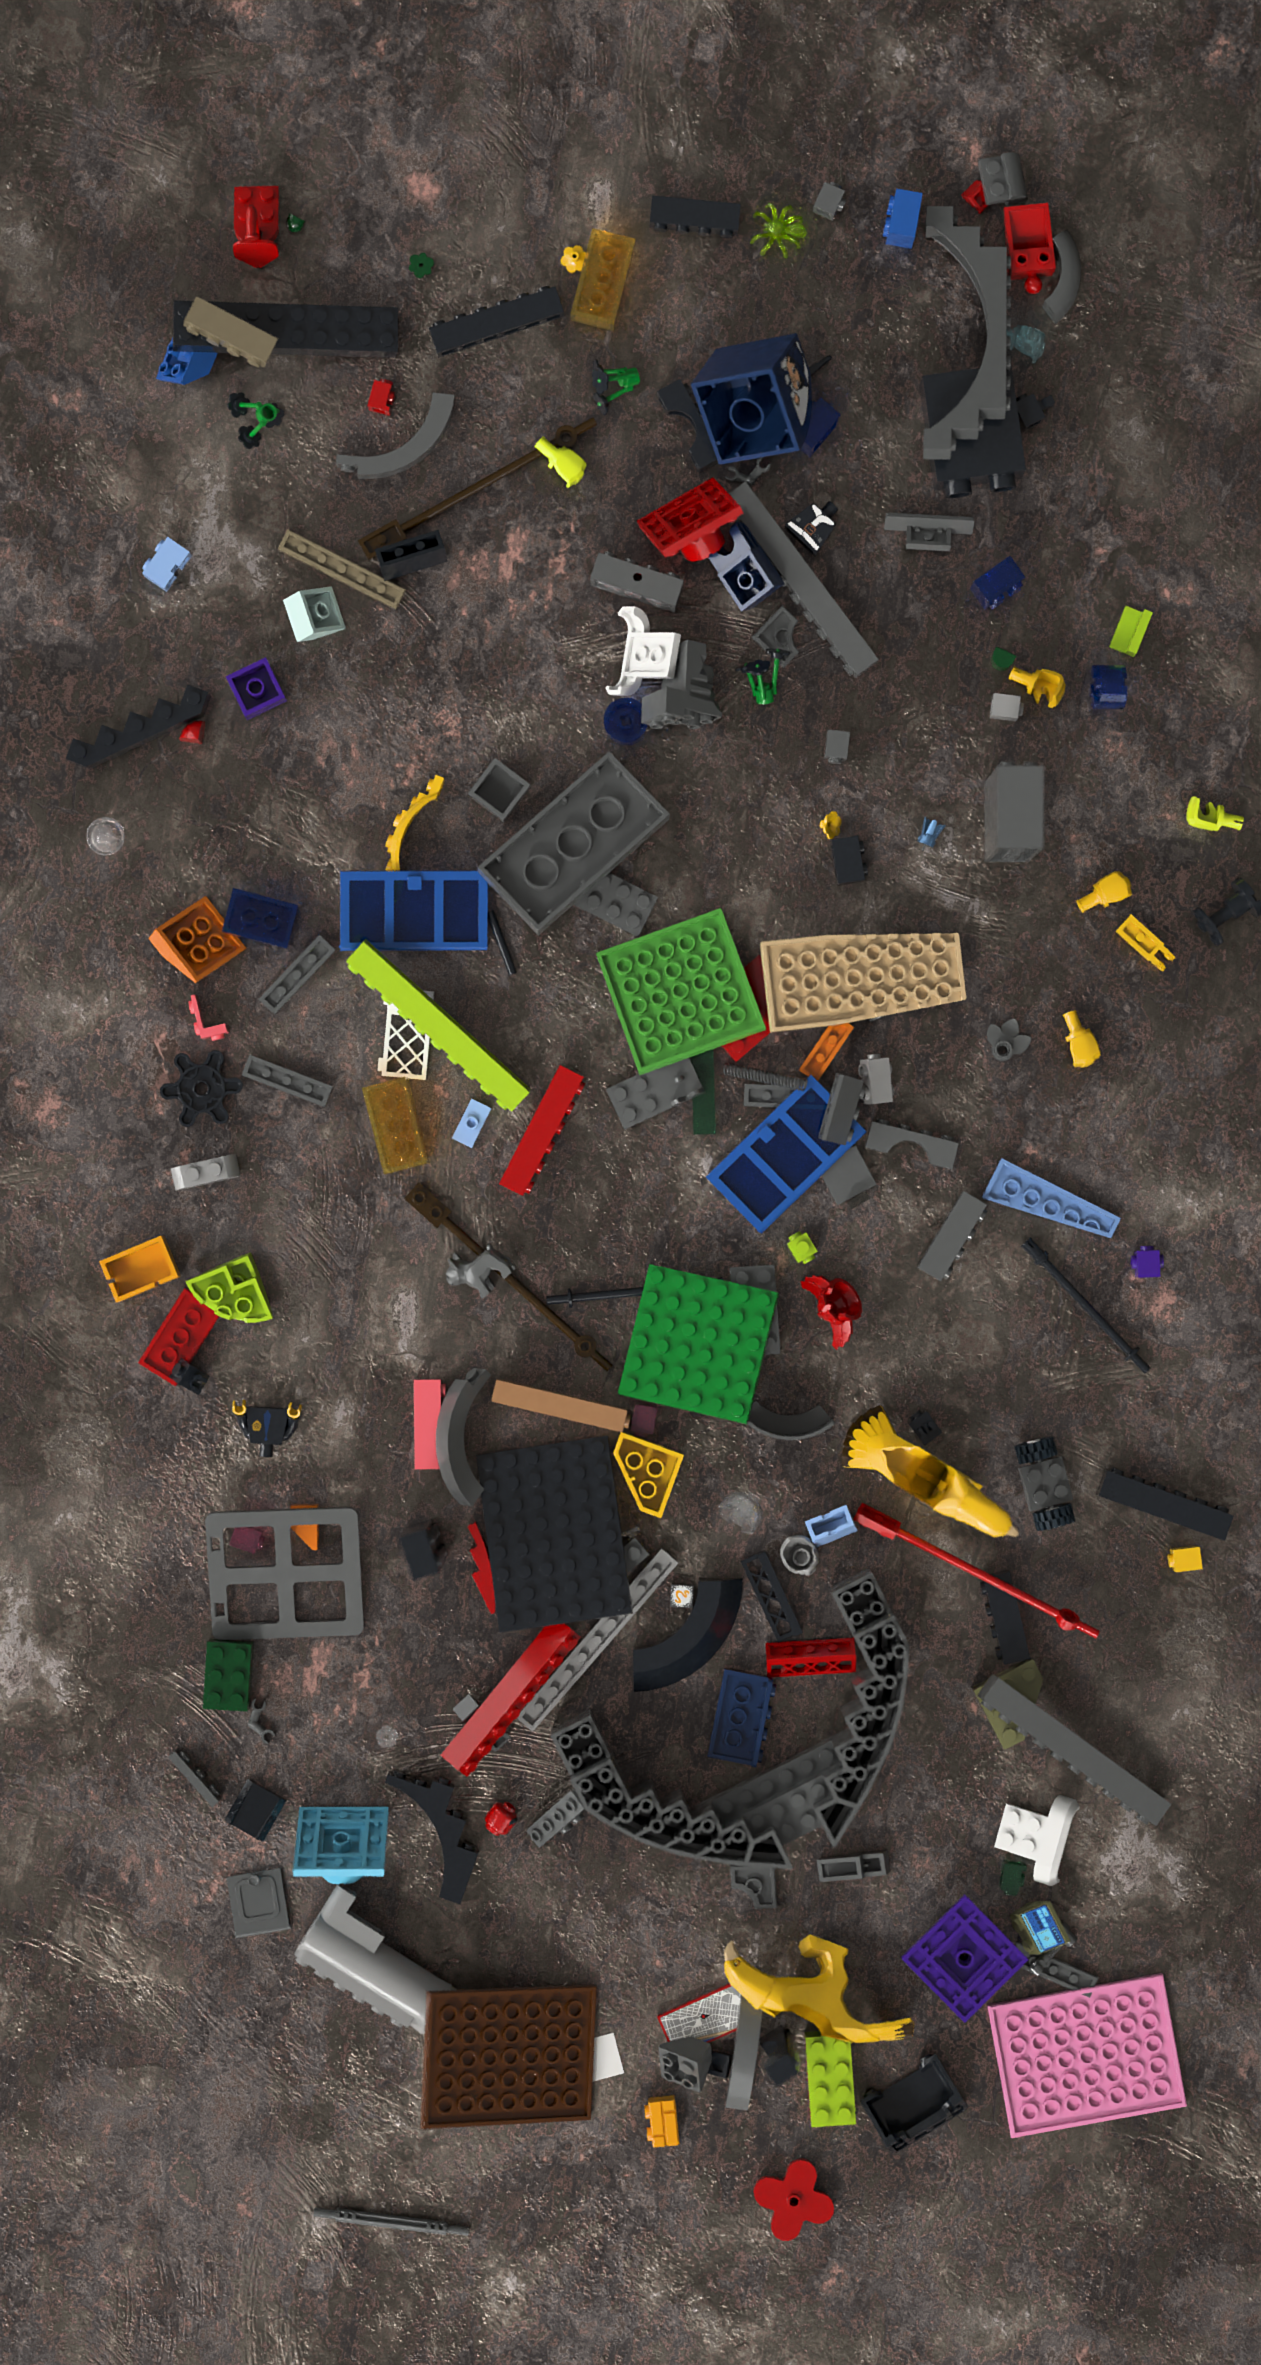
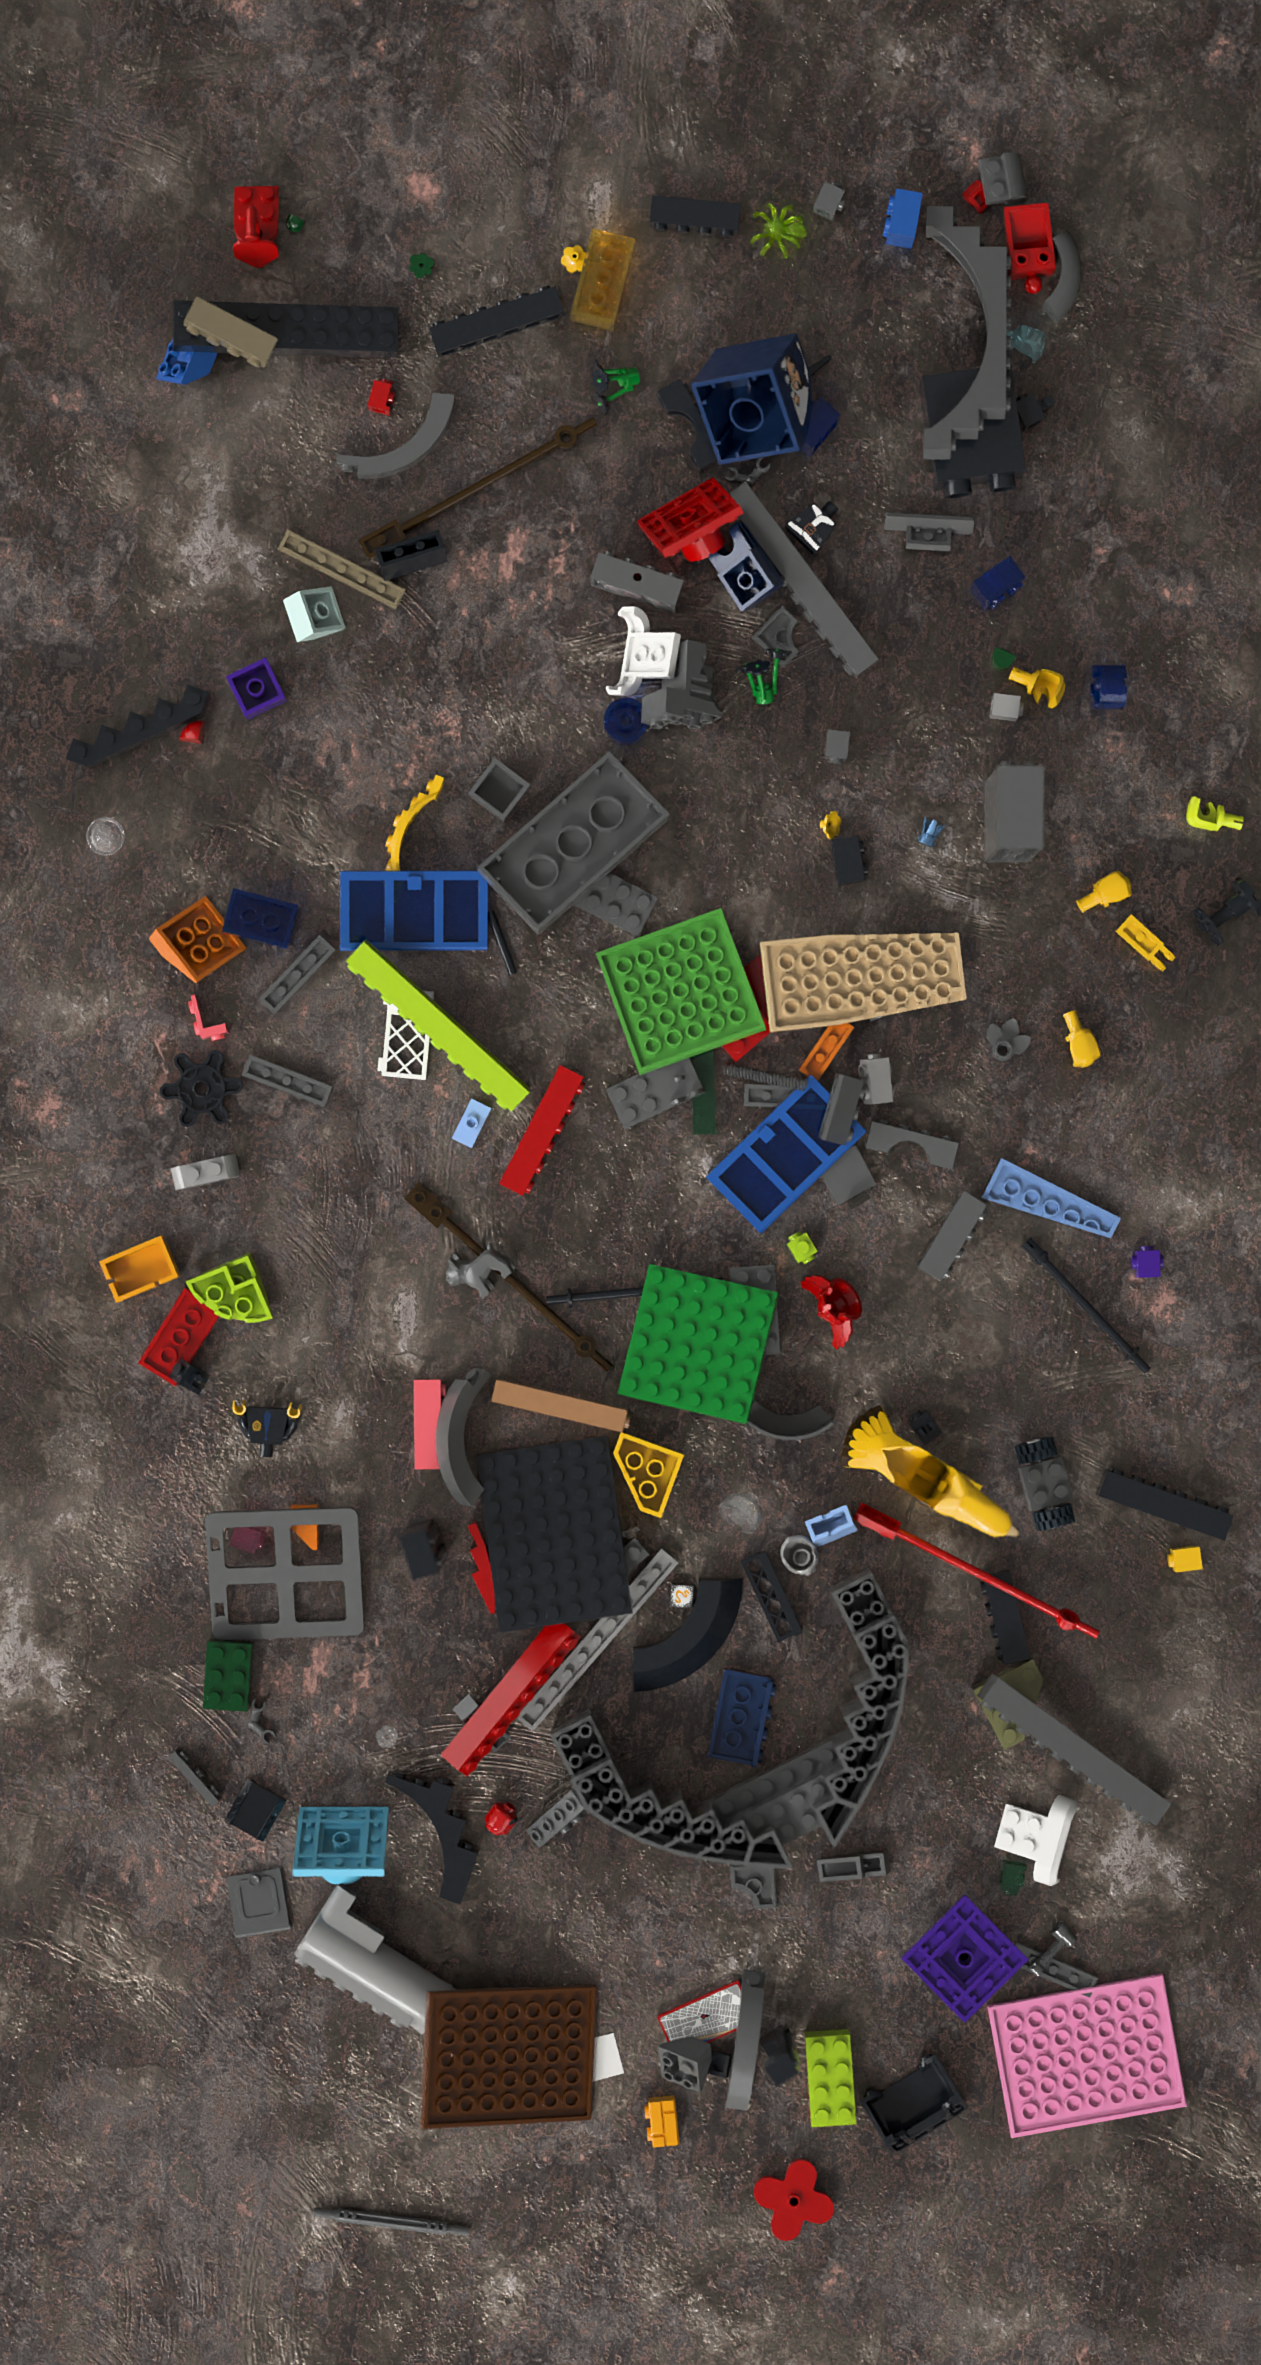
(165, 563): light blue brick -> none
(267, 414): black plant -> none
(395, 1125): clear yellow brick -> none
(566, 461): neon yellow piece -> none
(643, 1420): clear pink brick -> none
(810, 1653): red fence -> none
(811, 1998): yellow animal -> none
(1039, 1927): slope -> none
(1130, 631): lime panel -> none

